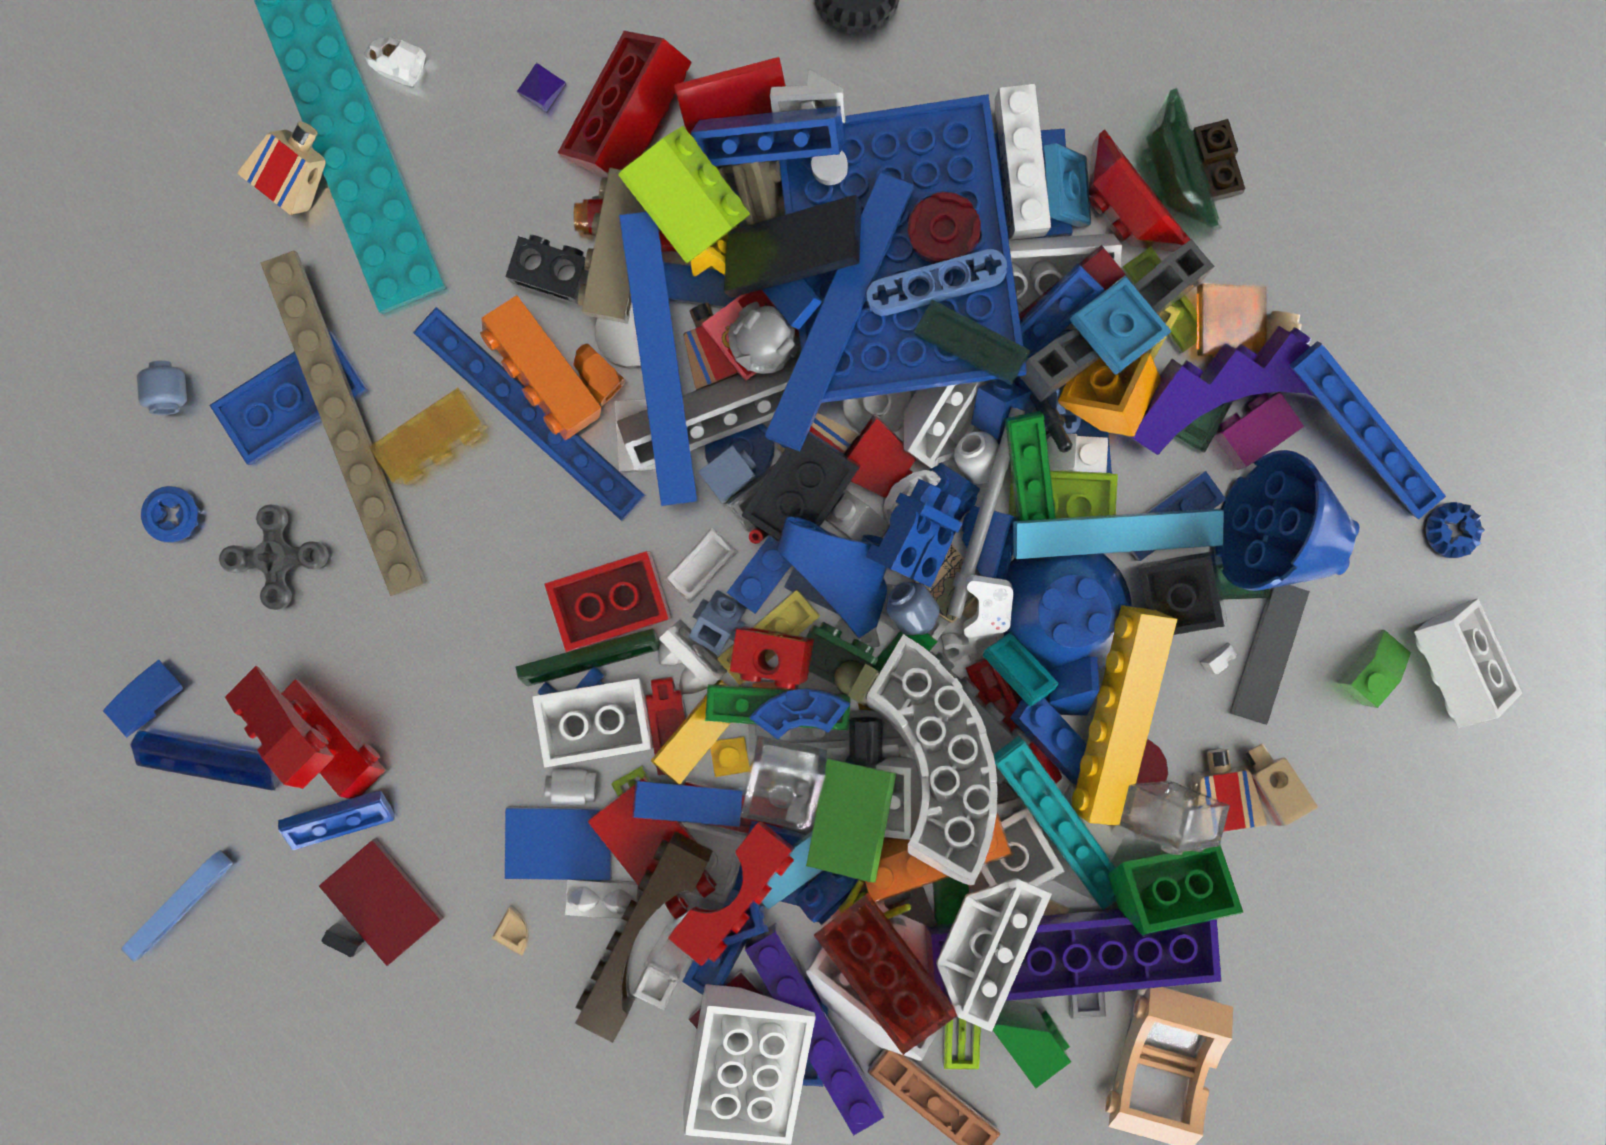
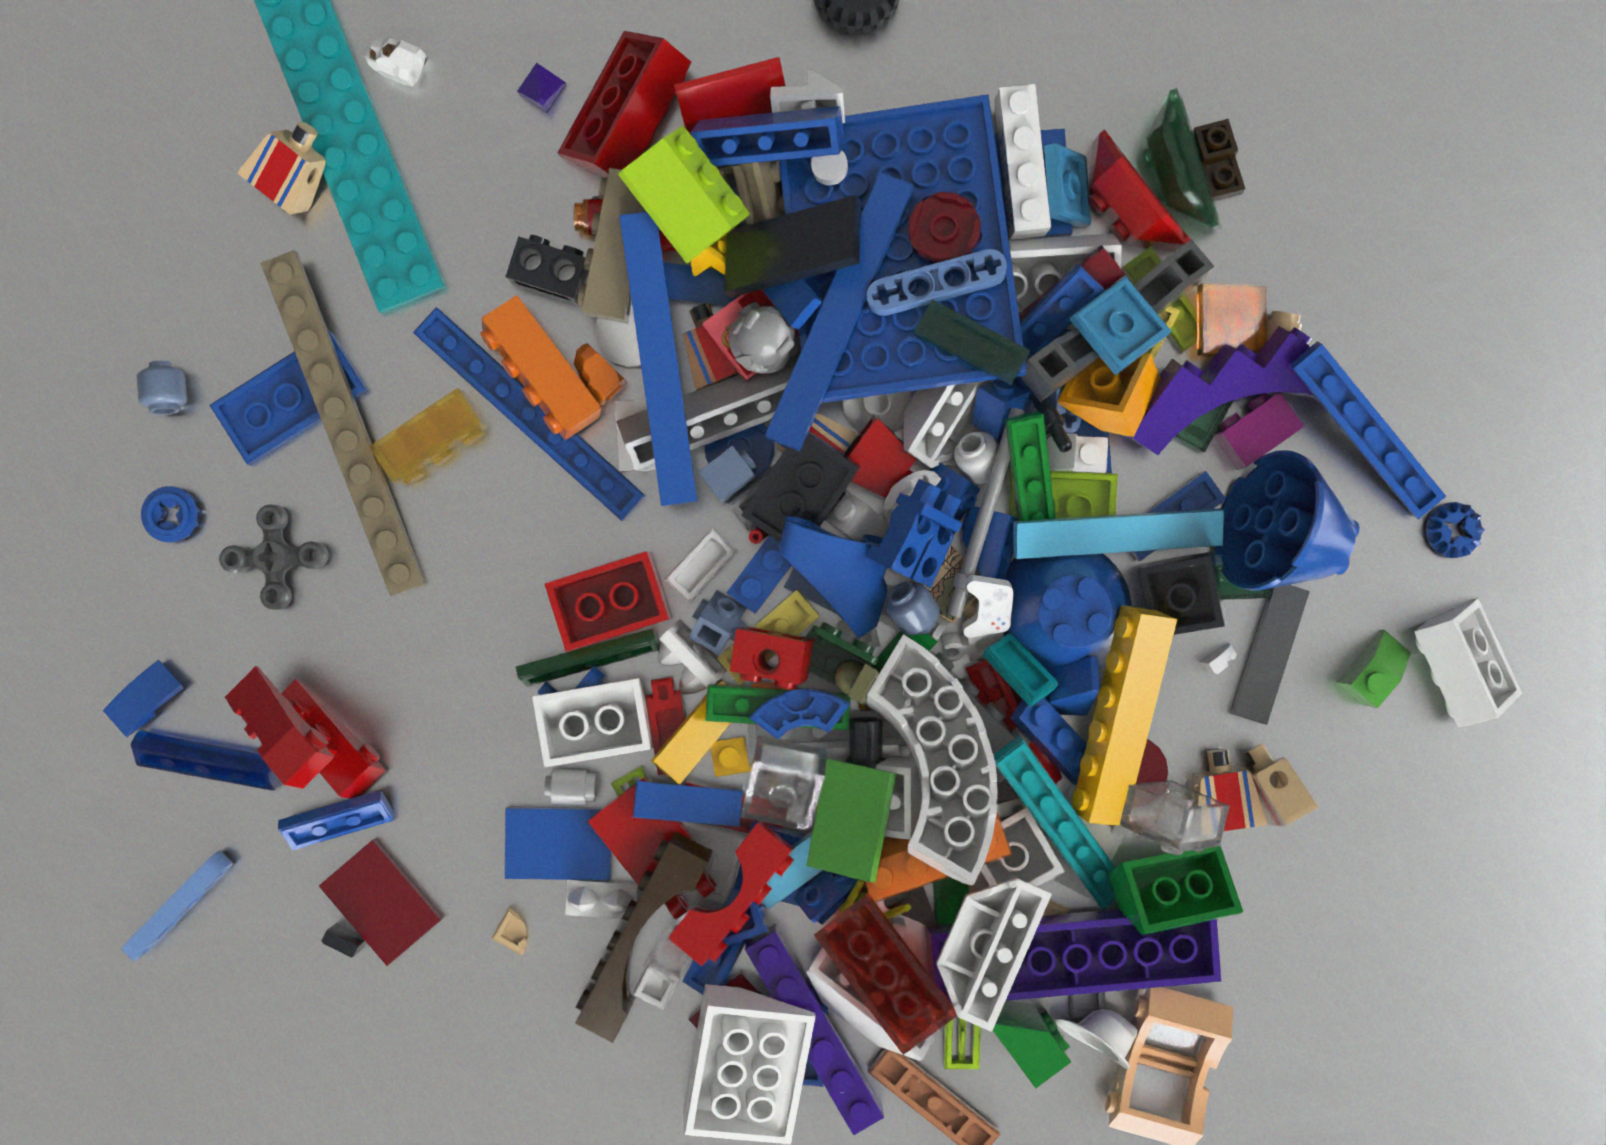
(1104, 1032): none -> white piece

